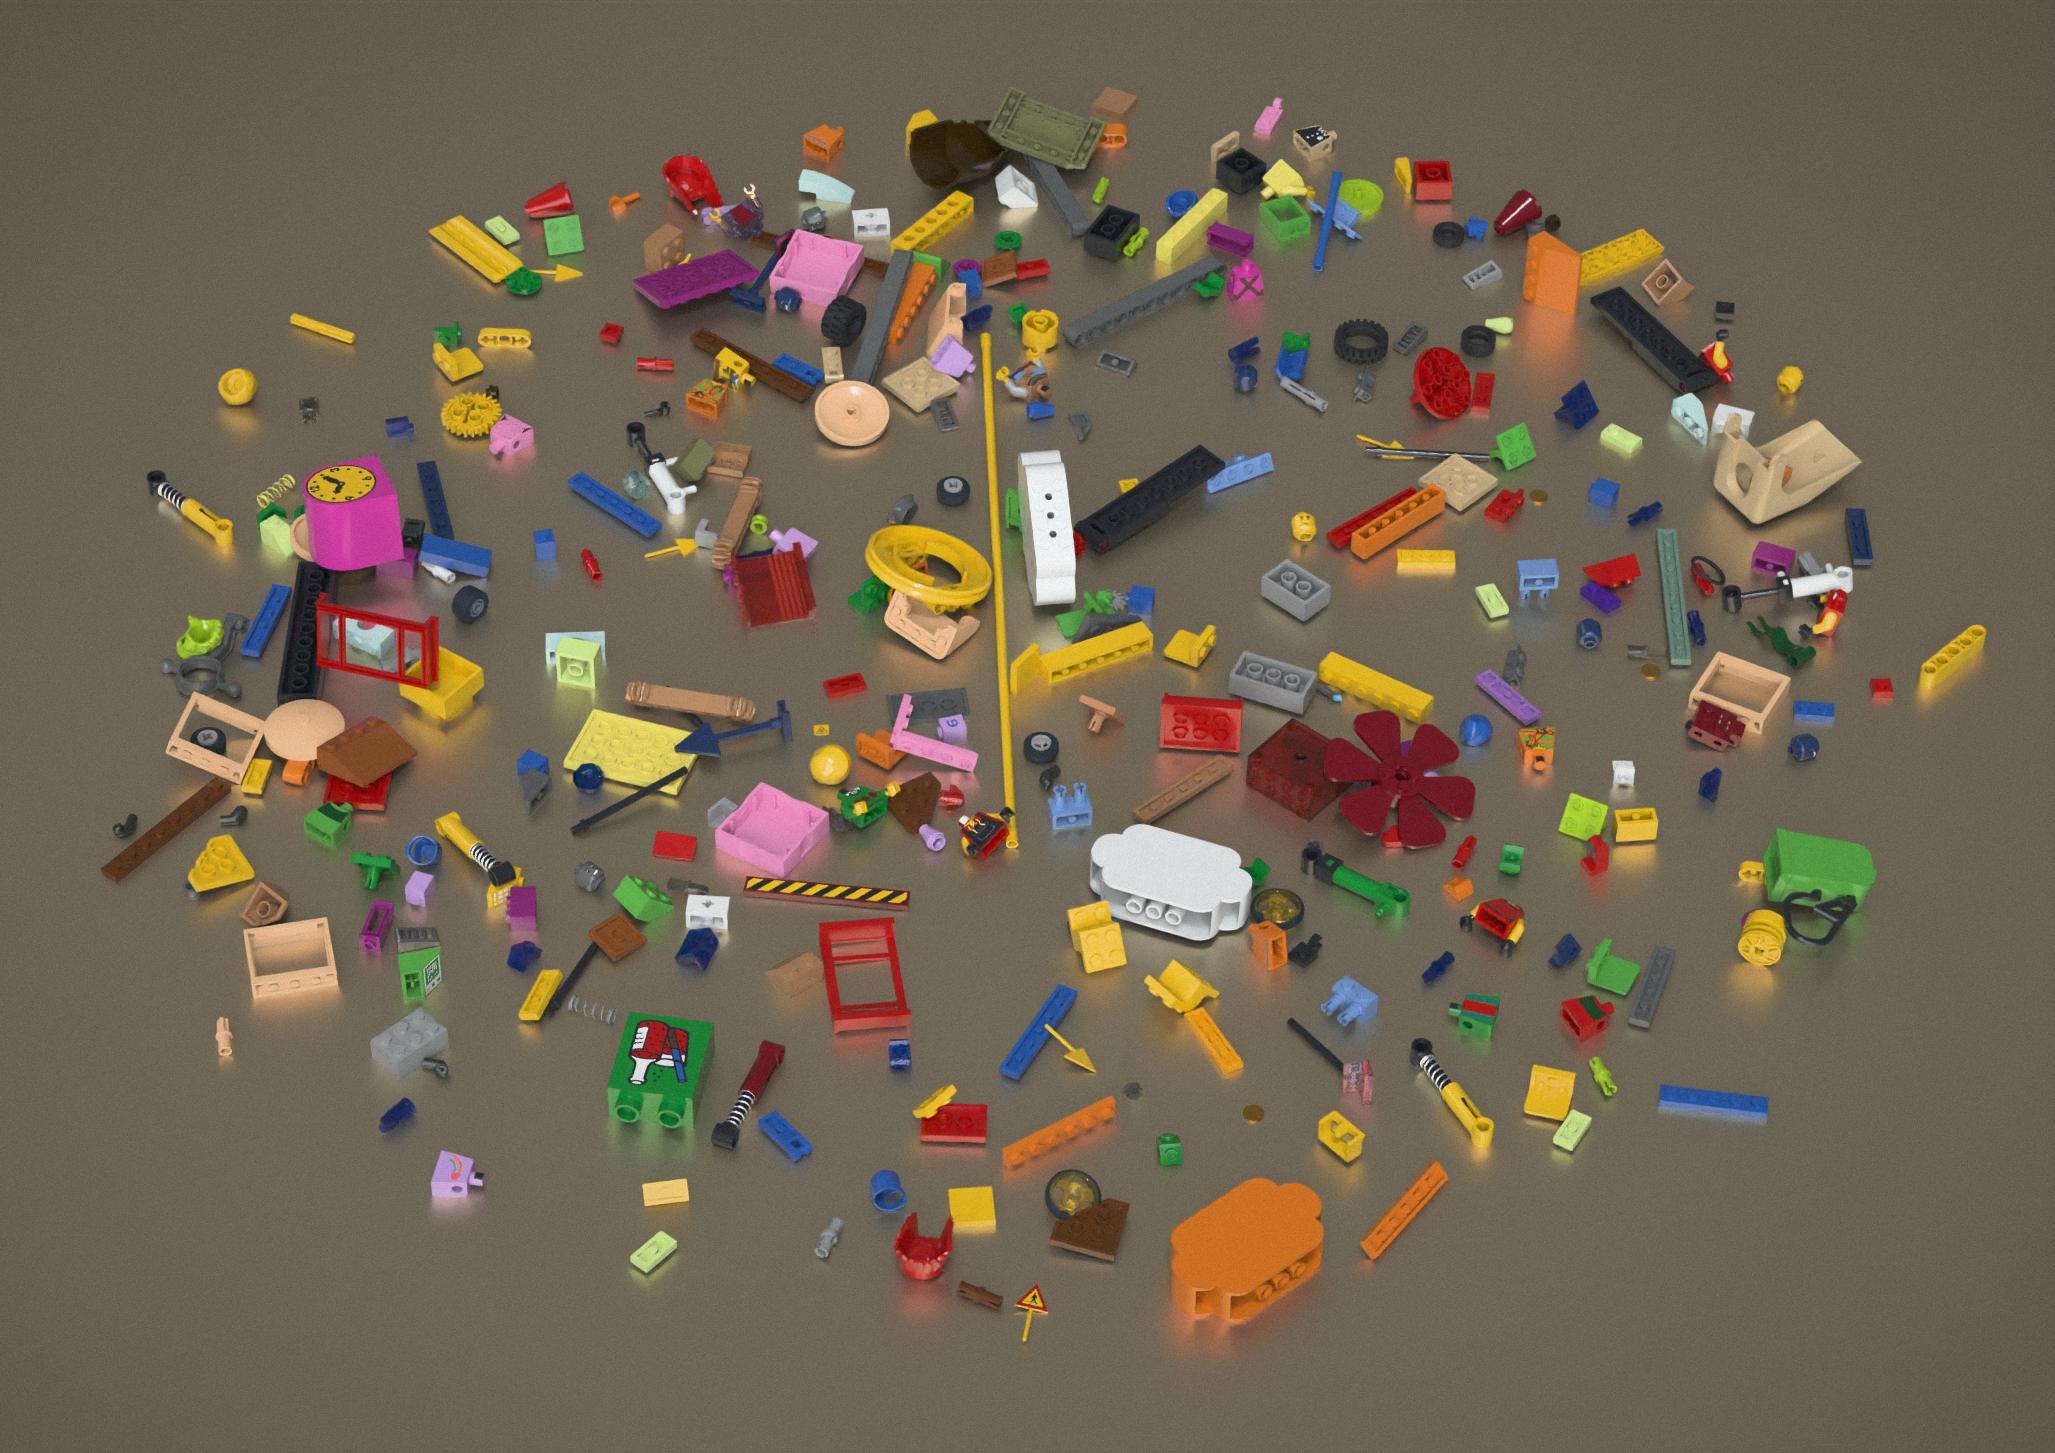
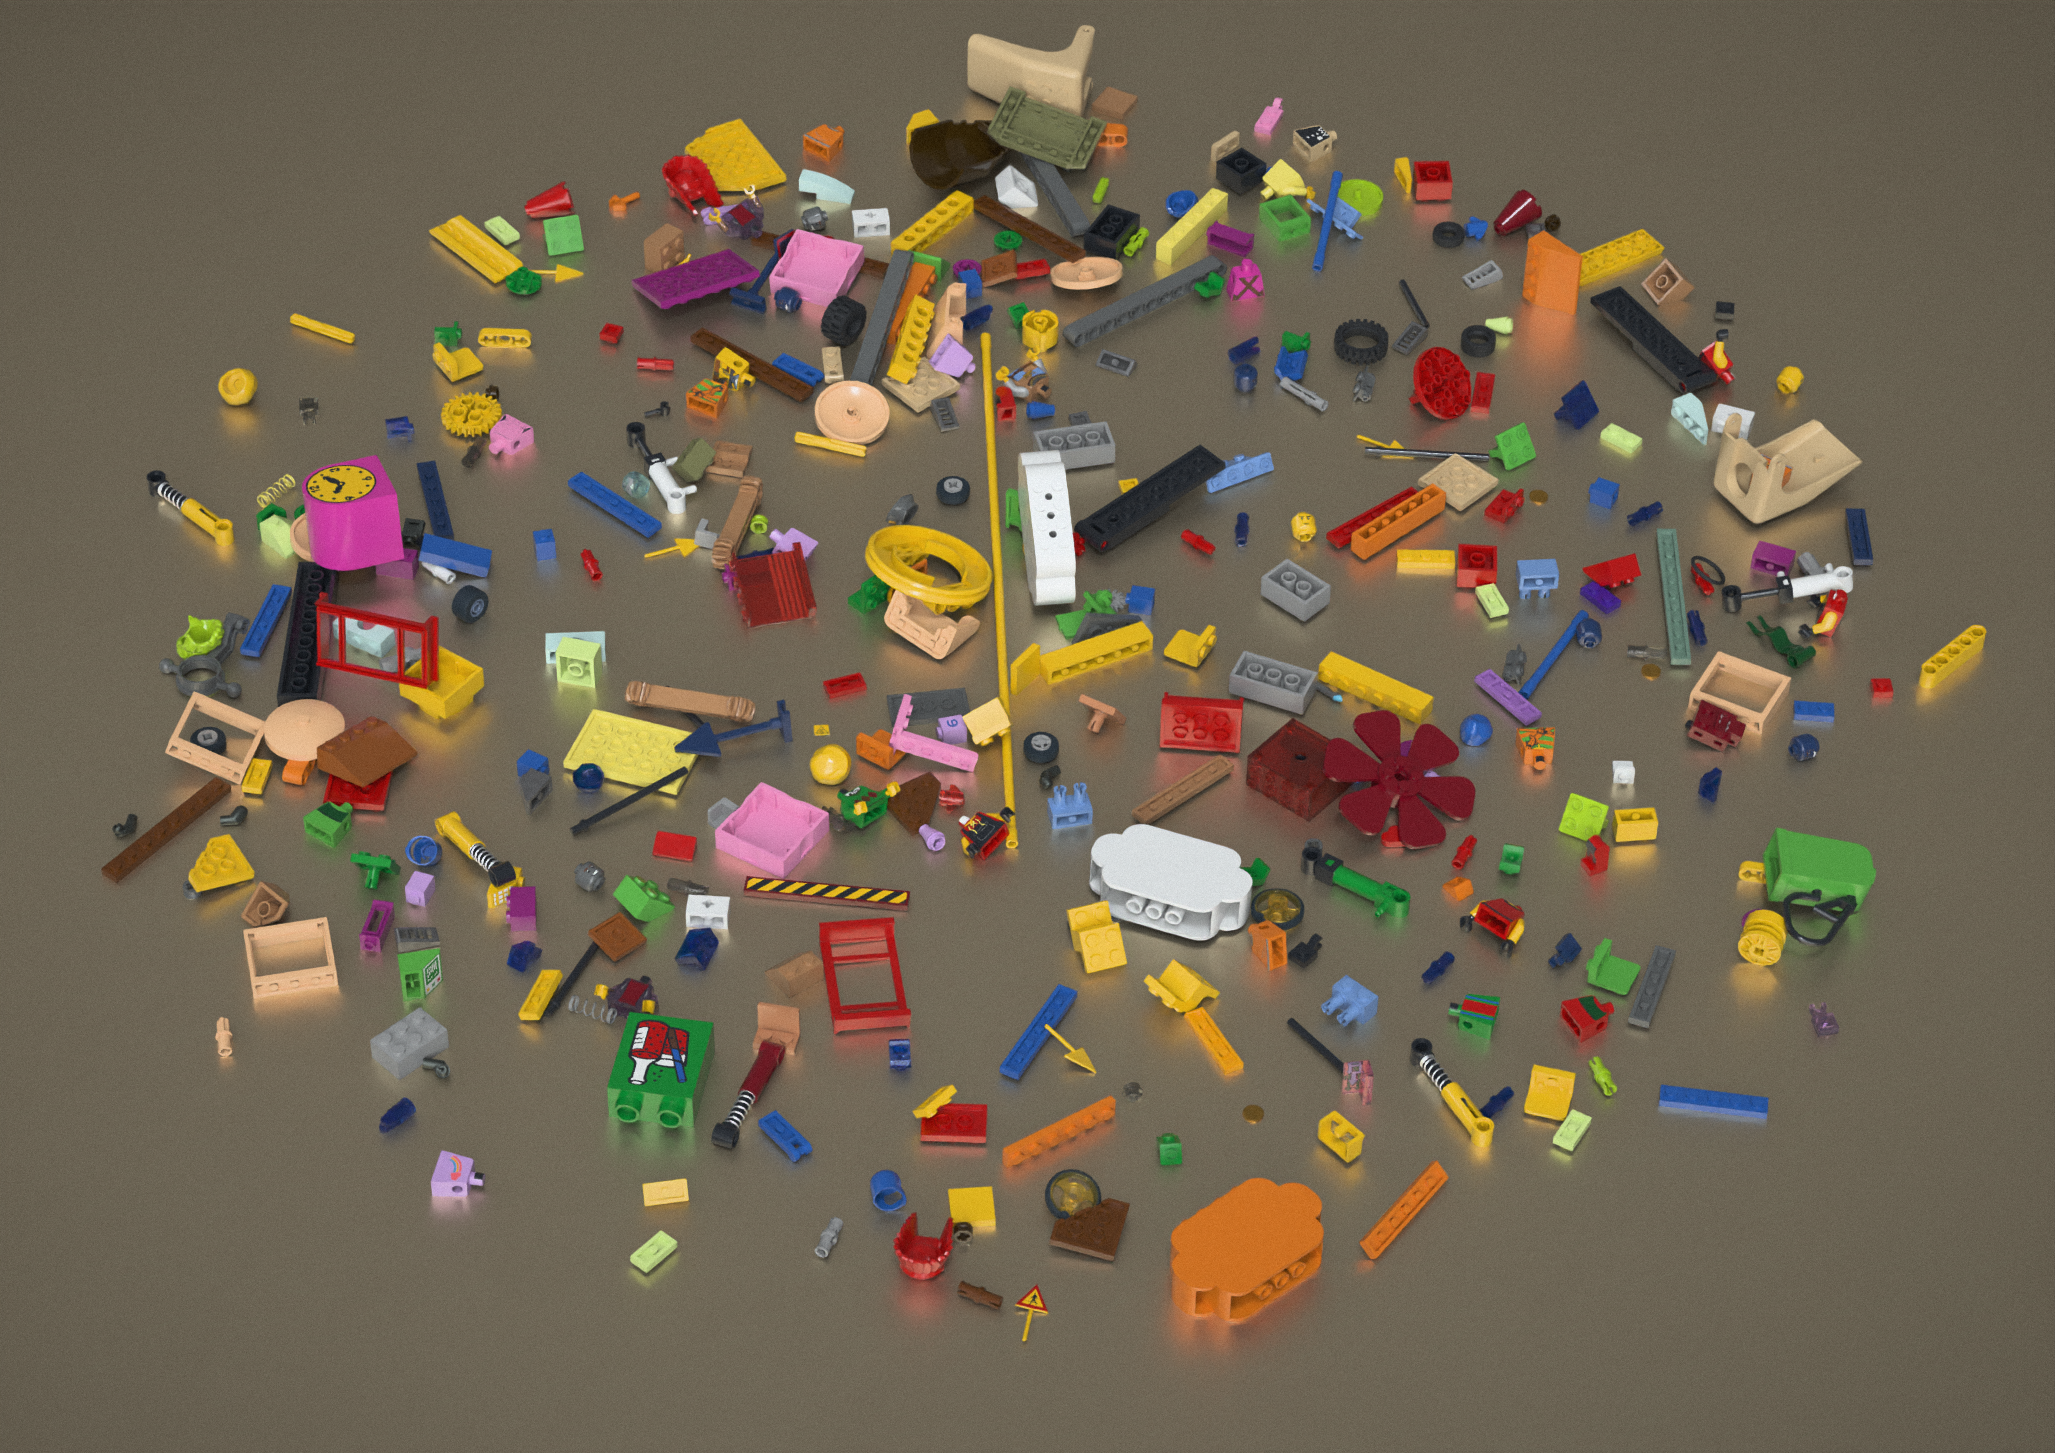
(473, 452): none -> clear smoke axle
(630, 996): none -> torso
(736, 158): none -> yellow plate
(778, 1025): none -> nougat bracket
(831, 444): none -> yellow axle
(910, 339): none -> yellow brick
(963, 1232): none -> dark brown bush
(988, 722): none -> yellow bracket
(1005, 404): none -> red leg
(1029, 229): none -> reddish brown plate
(1045, 76): none -> tan piece
(1078, 444): none -> light grey brick
(1086, 273): none -> light nougat dish
(1198, 542): none -> red axle
(1242, 529): none -> clear blue pin
(1416, 308): none -> black piece
(1476, 565): none -> red brick
(1497, 1102): none -> clear blue axle
(1530, 685): none -> blue piece
(1823, 1022): none -> clear purple plate

